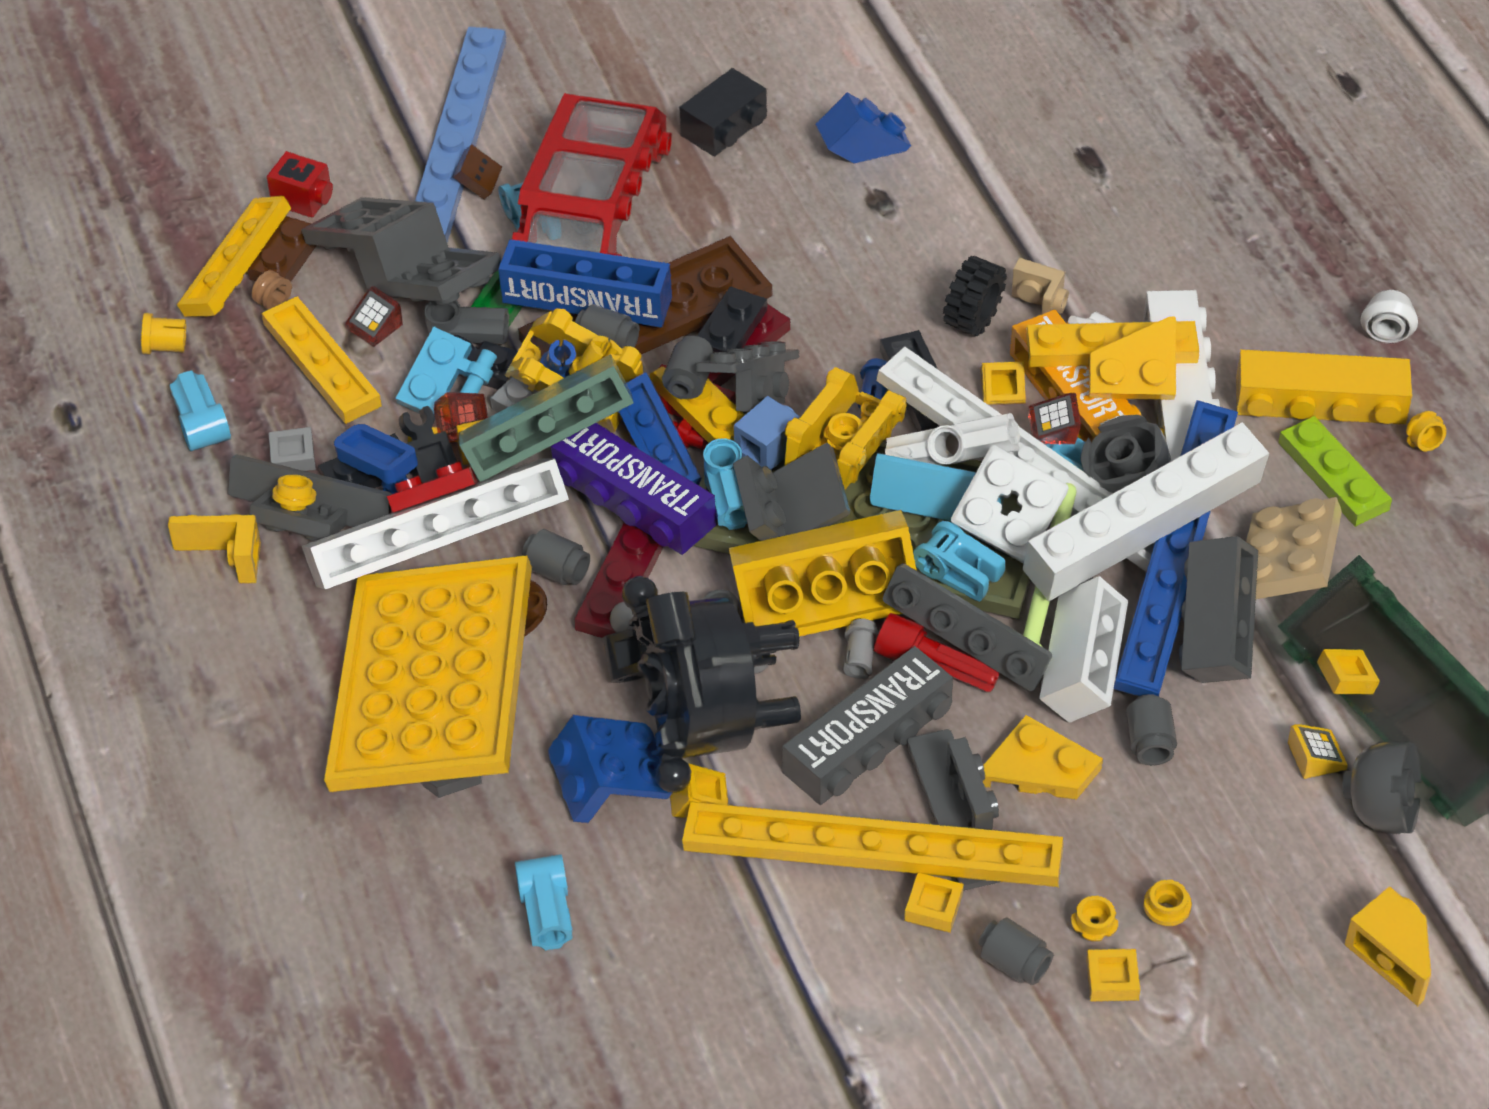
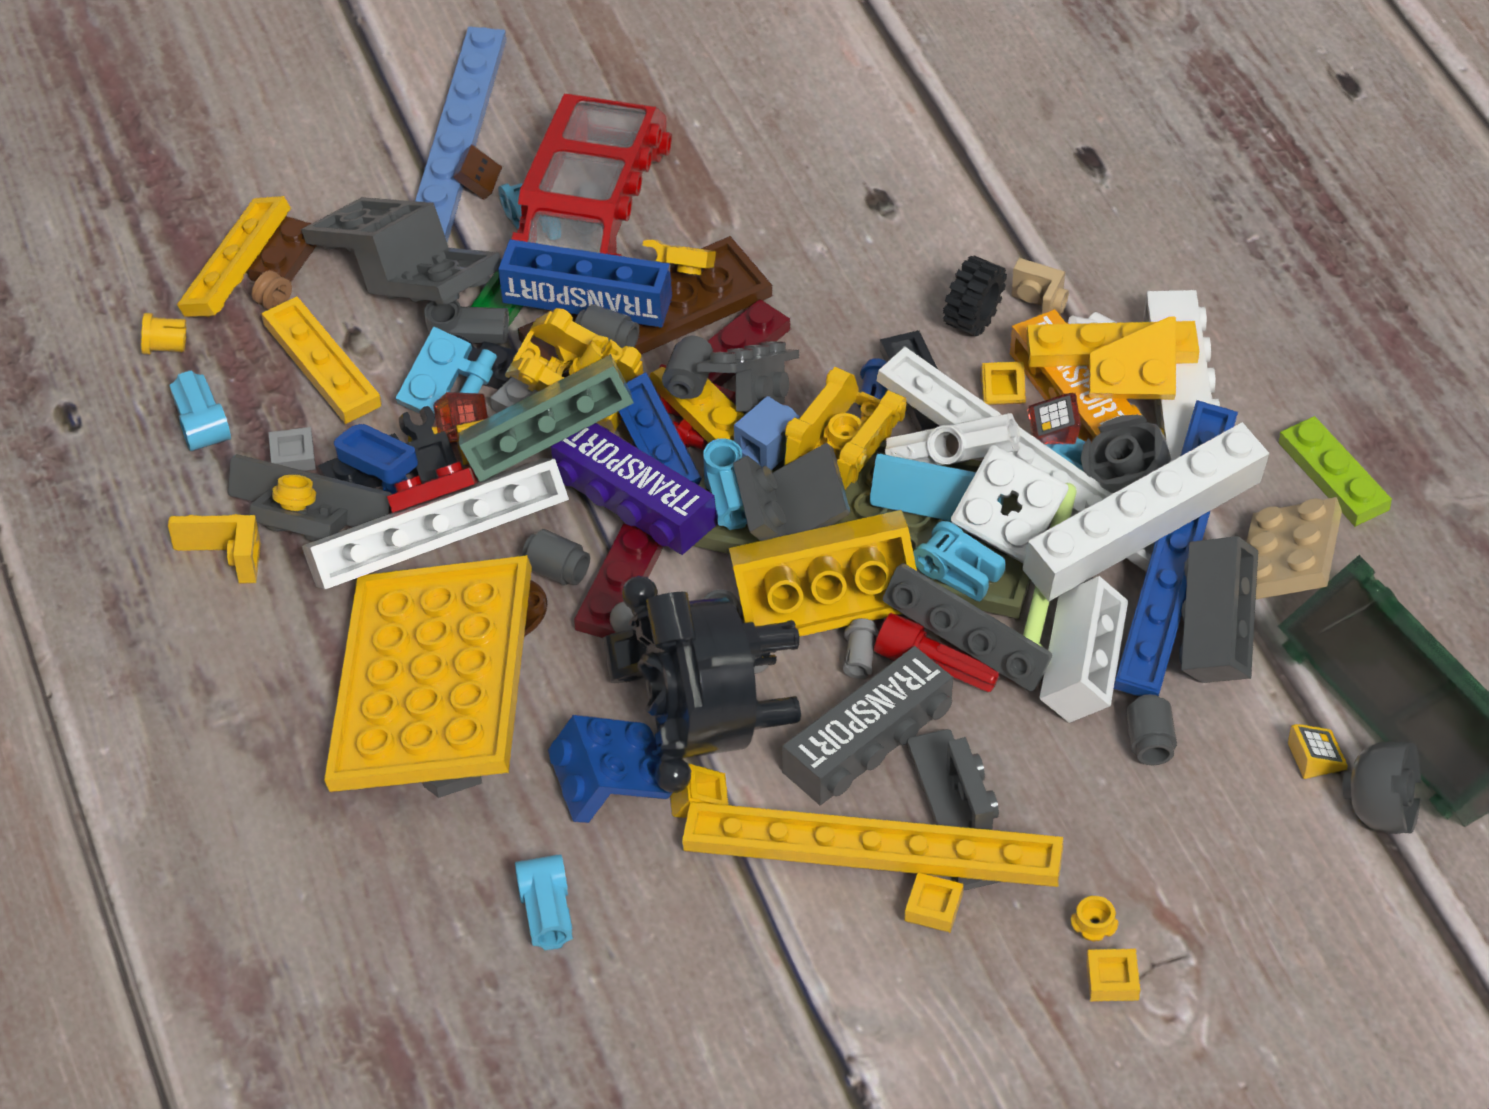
(302, 183): red brick -> none
(375, 317): slope -> none
(559, 355): blue pin -> none
(688, 259): none -> yellow plate
(723, 112): black brick -> none
(733, 320): black plate -> none
(862, 131): blue slope -> none
(1015, 951): dark grey brick -> none
(1042, 762): yellow wing -> none
(1167, 892): yellow plate -> none
(1323, 386): yellow brick -> none
(1348, 671): yellow plate -> none
(1389, 317): white cone -> none
(1394, 942): yellow slope -> none
(1426, 431): yellow plate -> none

